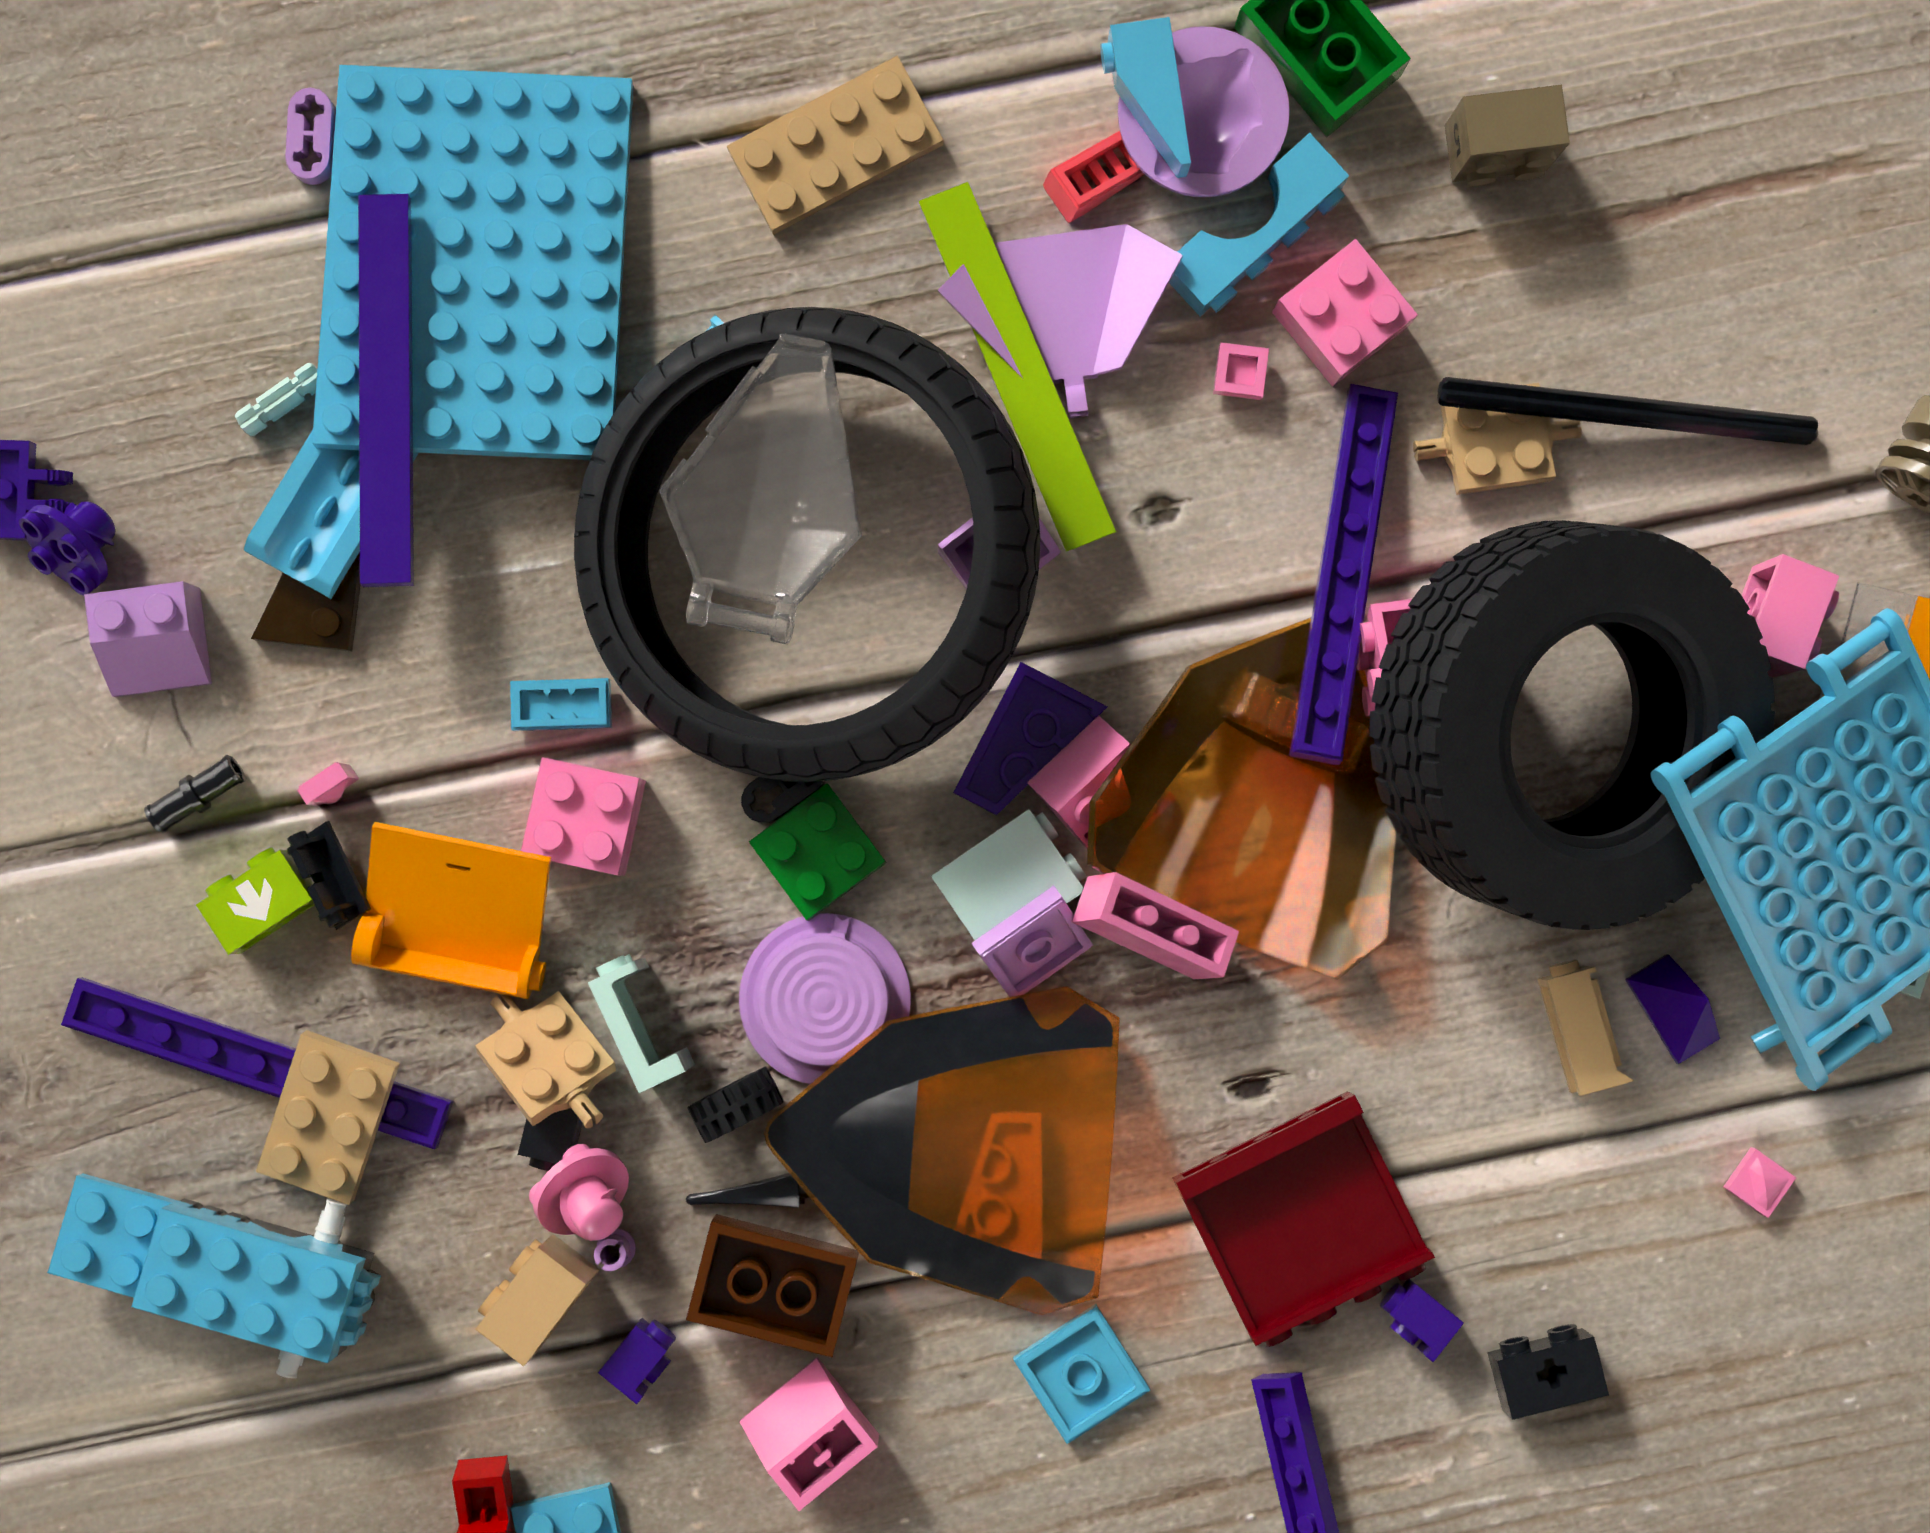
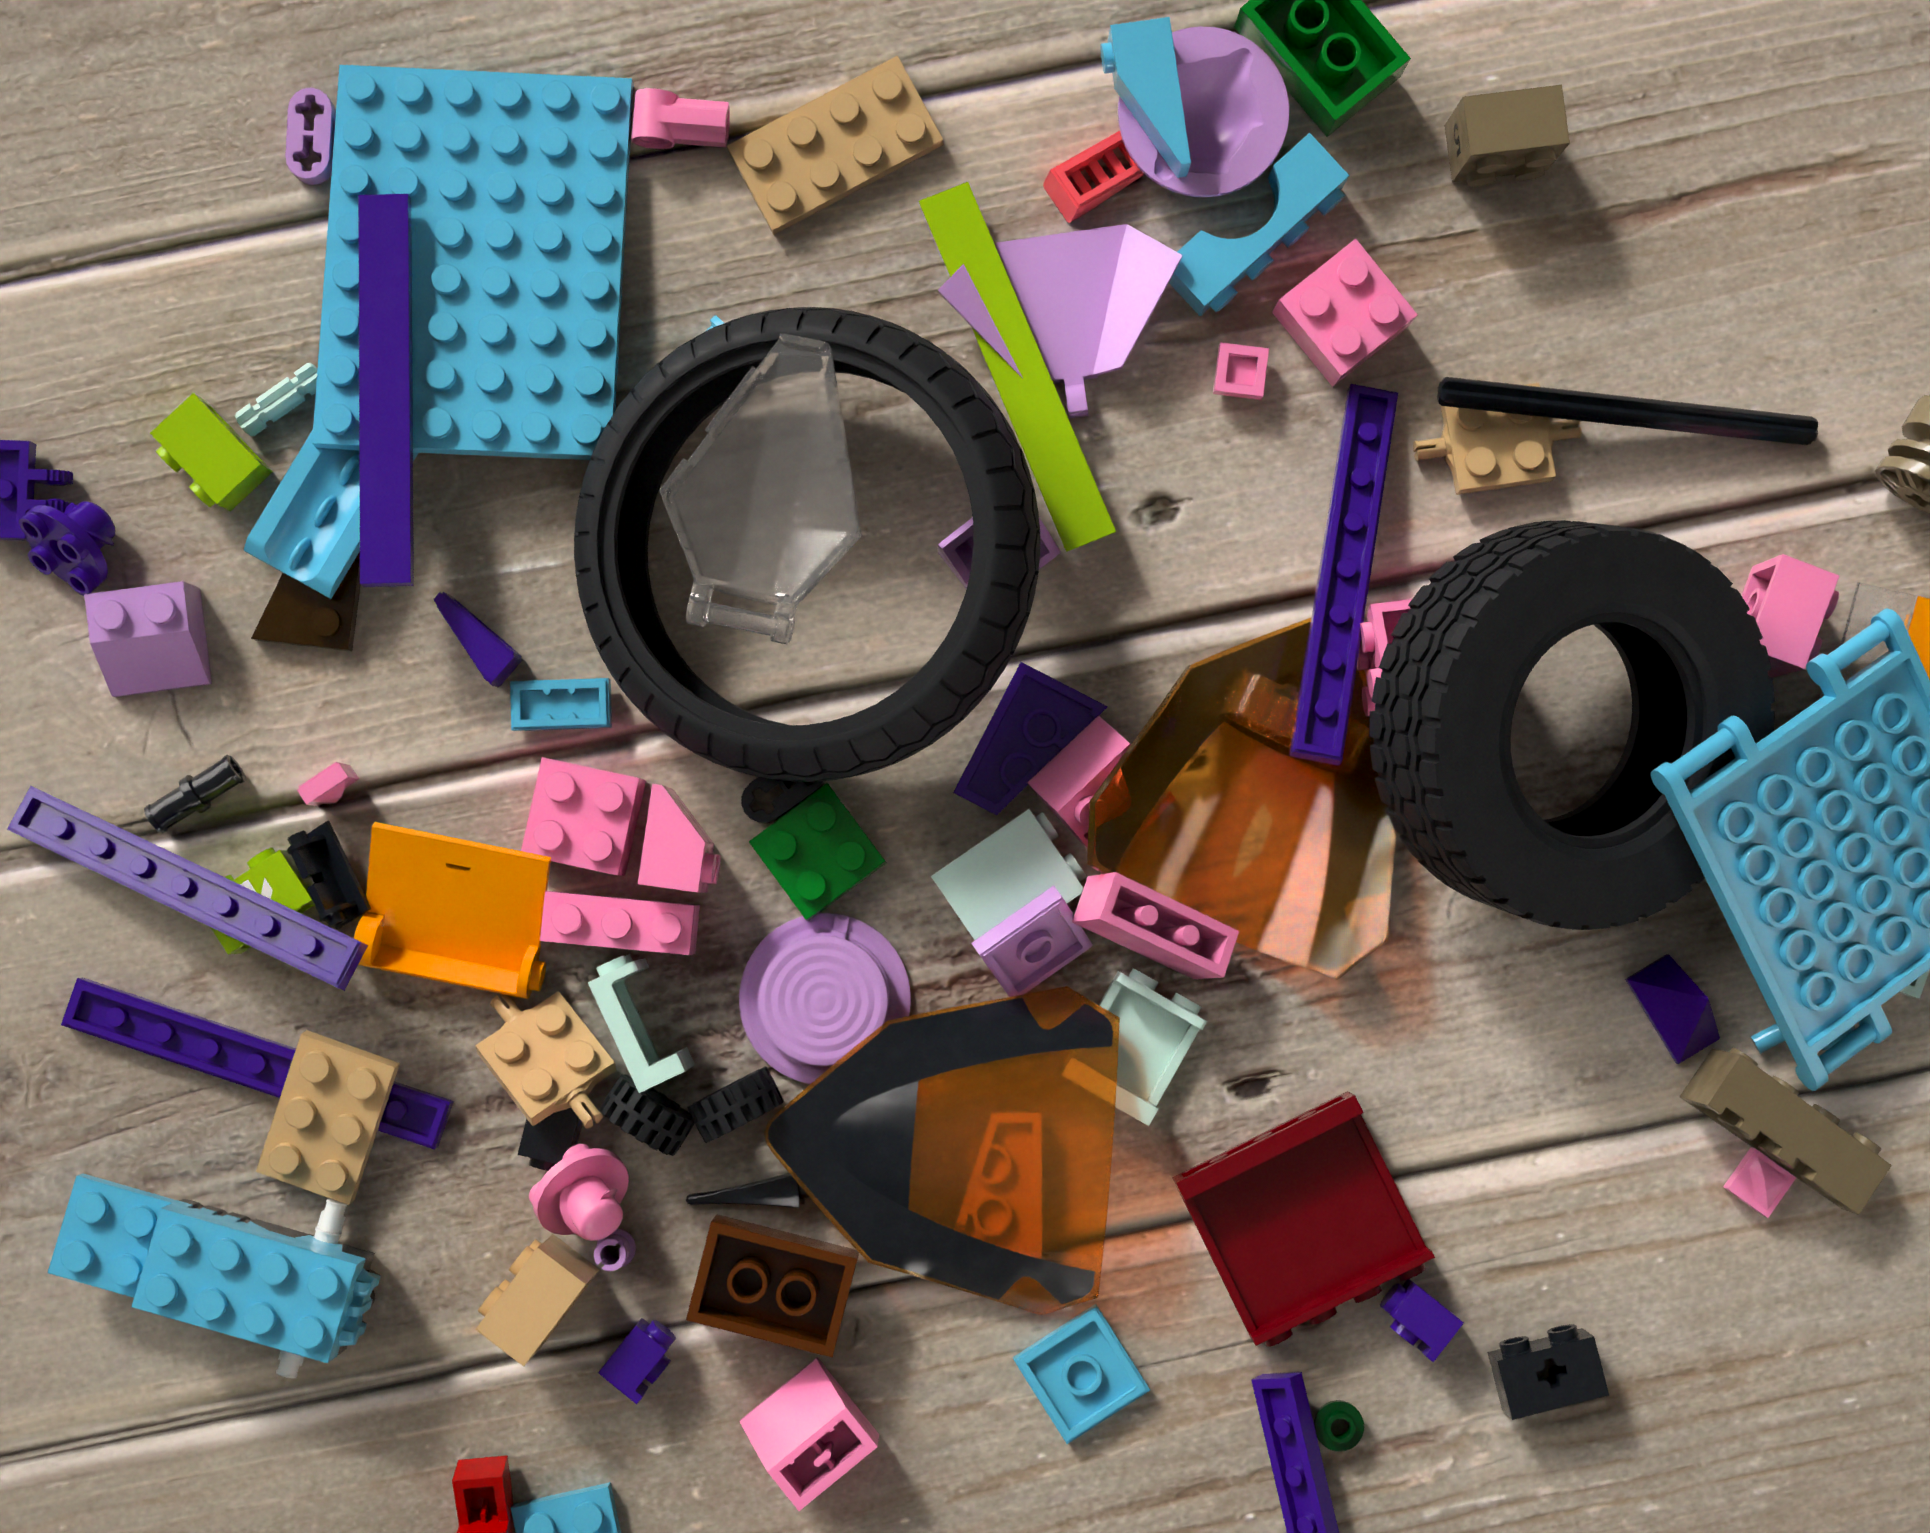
(188, 888): none -> tile
(210, 452): none -> lime brick
(486, 649): none -> dark purple slope
(620, 923): none -> bright pink brick
(647, 1116): none -> black tyre
(666, 119): none -> bright pink piece
(676, 847): none -> bright pink slope
(1151, 1040): none -> light aqua panel
(1338, 1410): none -> dark green plate
(1581, 1028): tan window -> none
(1786, 1128): none -> dark tan wedge

